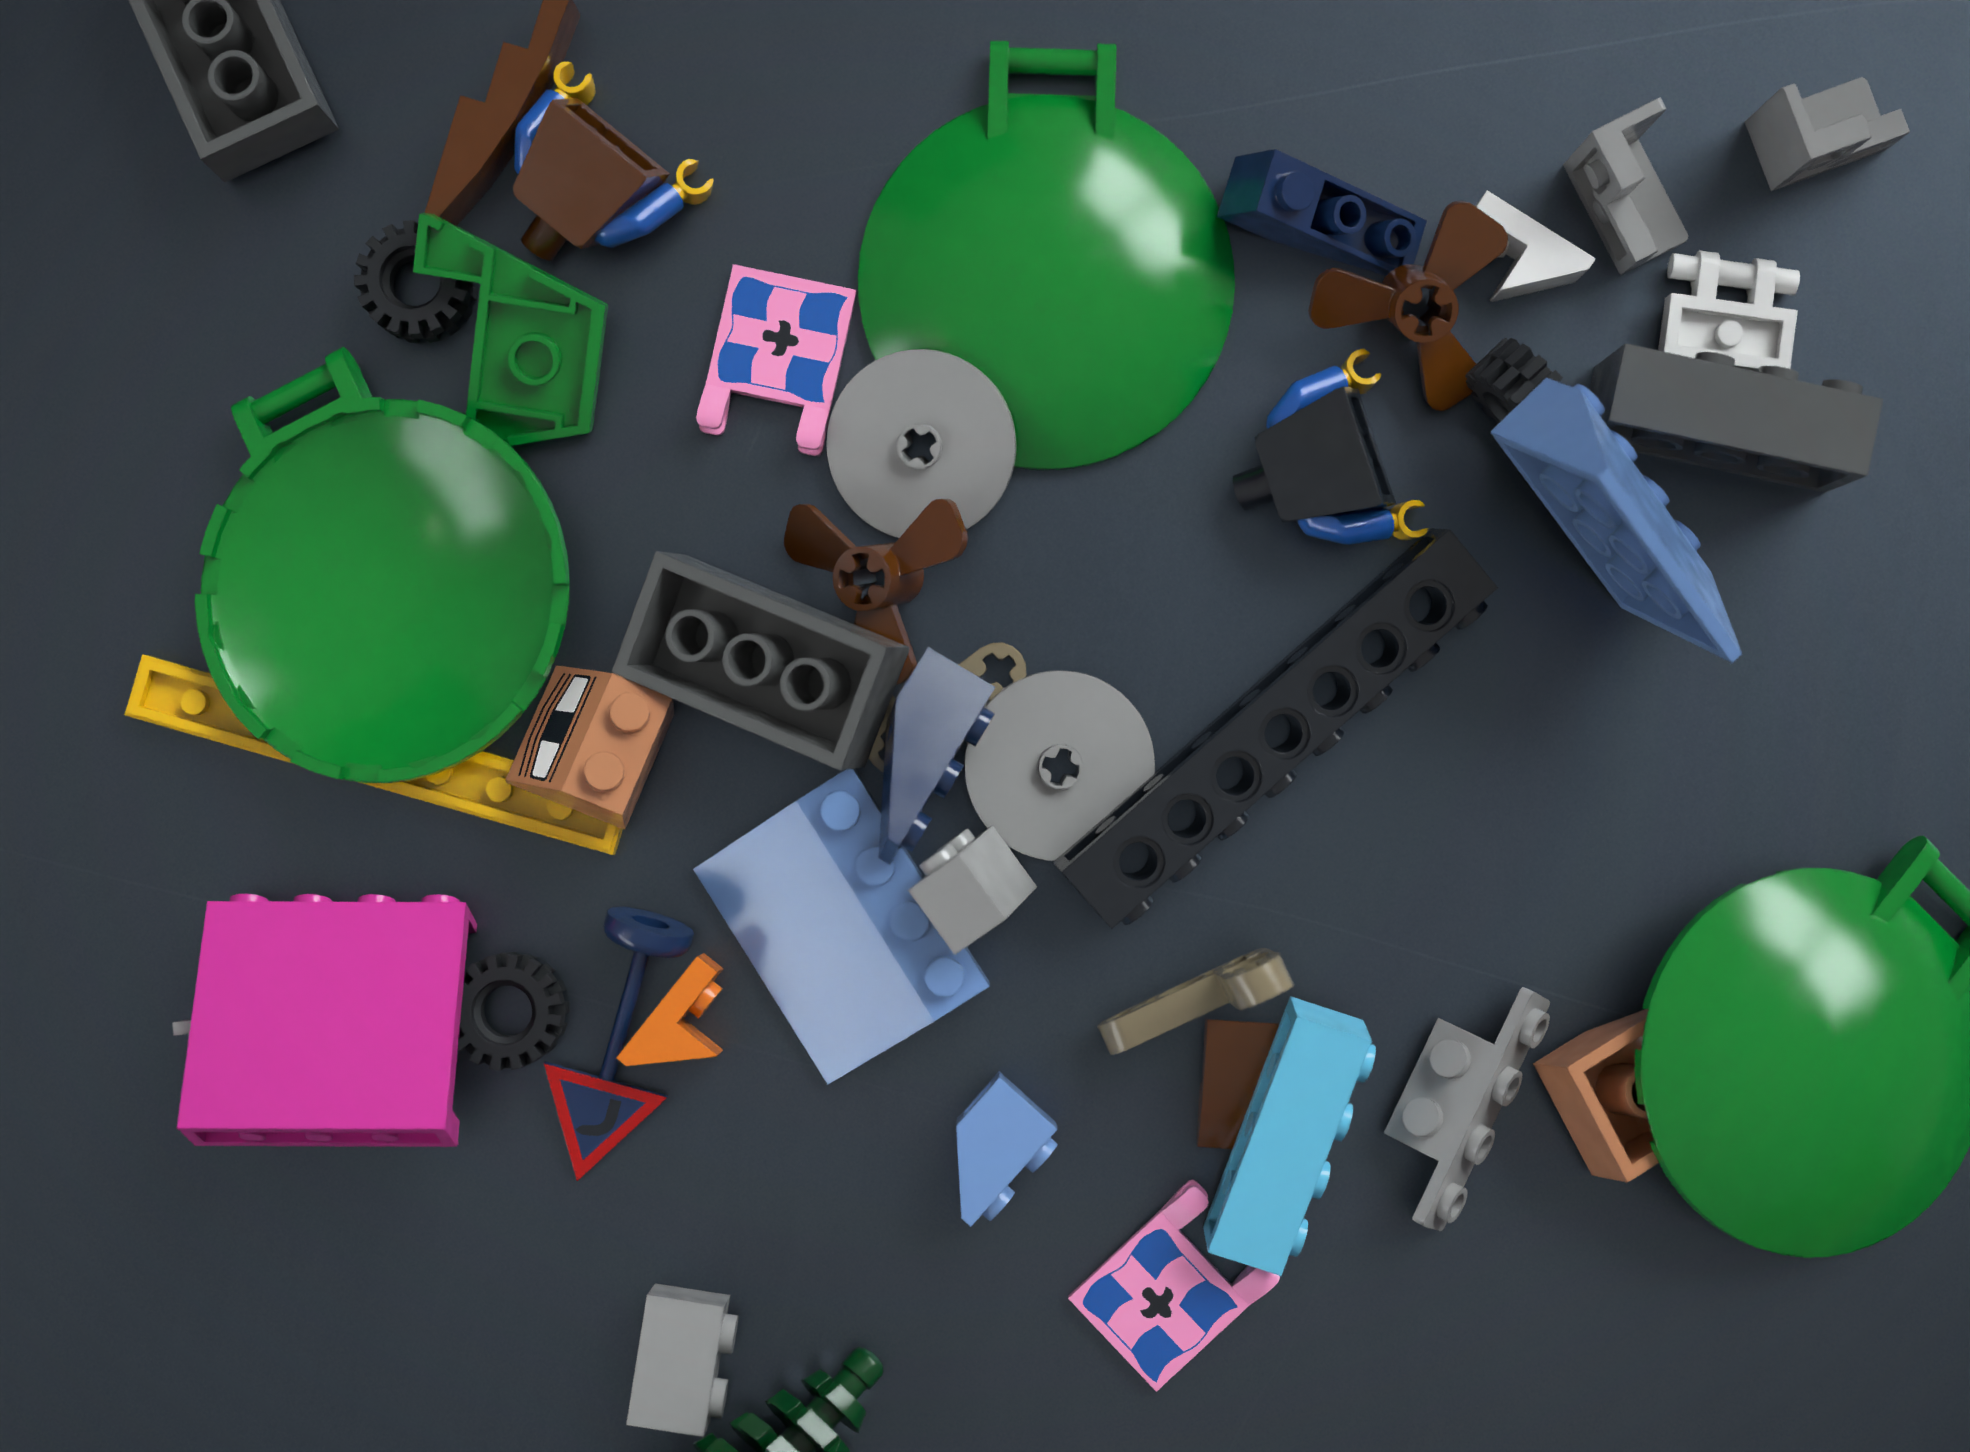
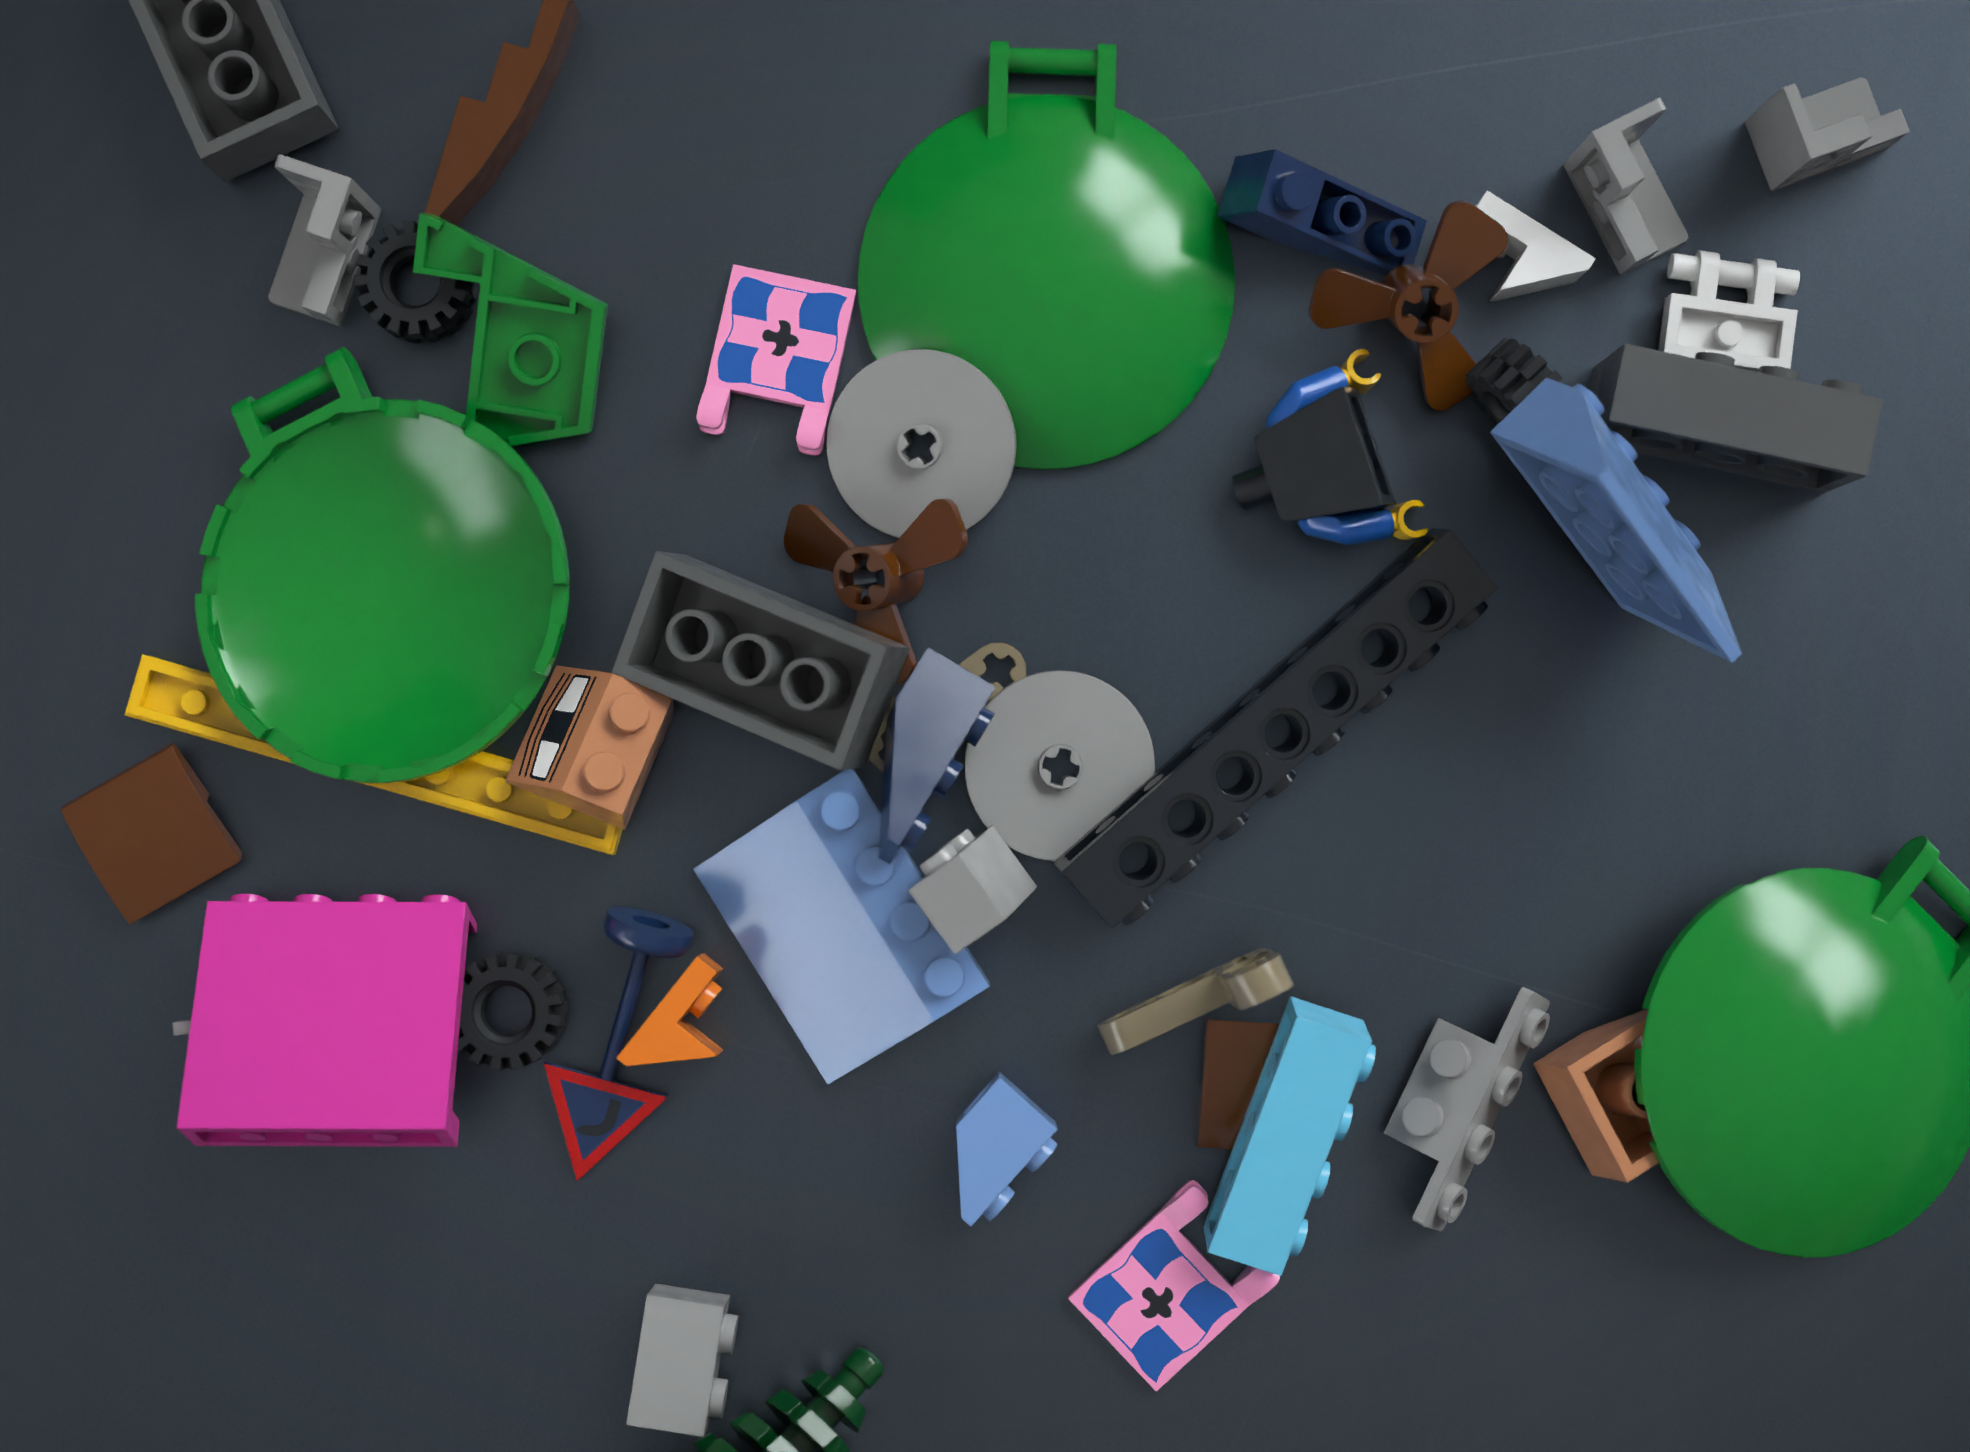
(151, 833): none -> reddish brown slope
(323, 242): none -> light grey panel
(588, 176): reddish brown torso -> none

